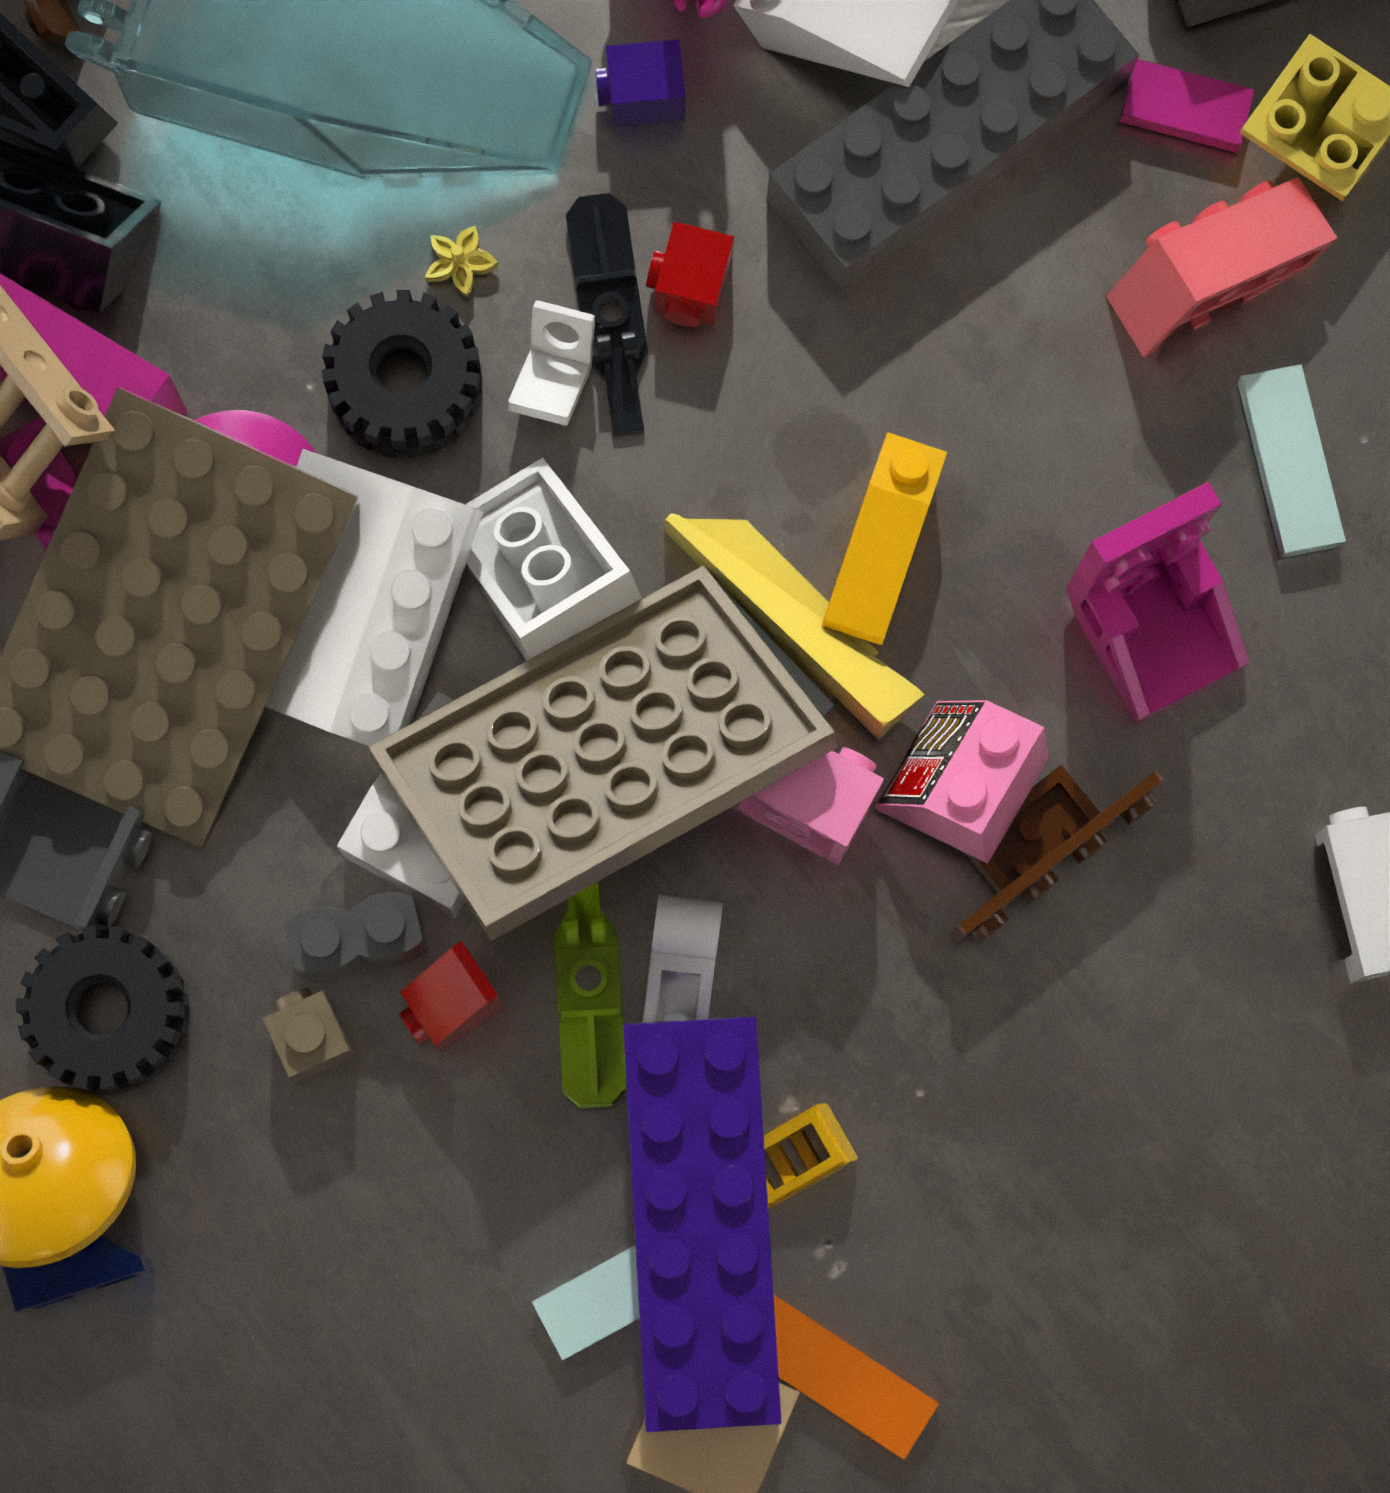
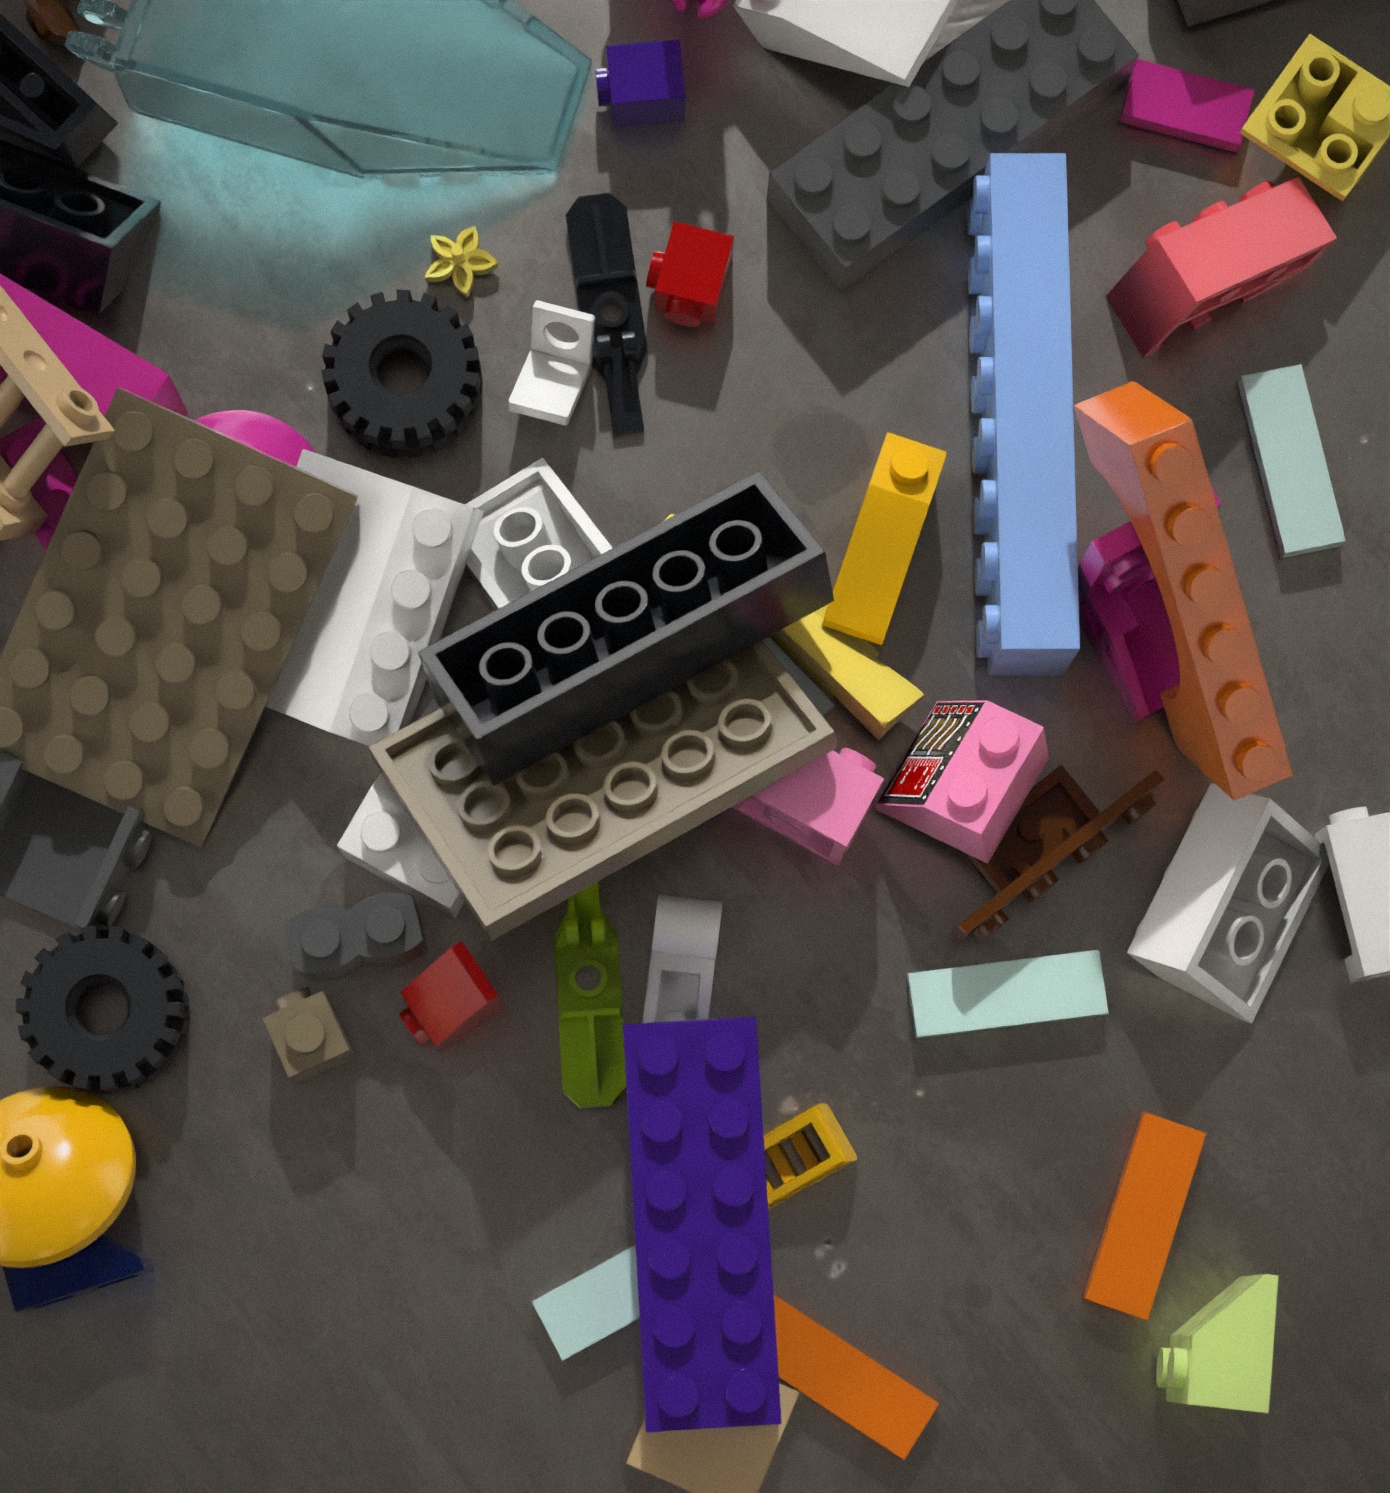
(627, 626): none -> black brick
(1007, 994): none -> light aqua tile
(1026, 416): none -> light blue brick
(1144, 1216): none -> orange tile
(1223, 702): none -> orange arch
(1224, 1350): none -> yellowish green slope
(1231, 902): none -> white slope

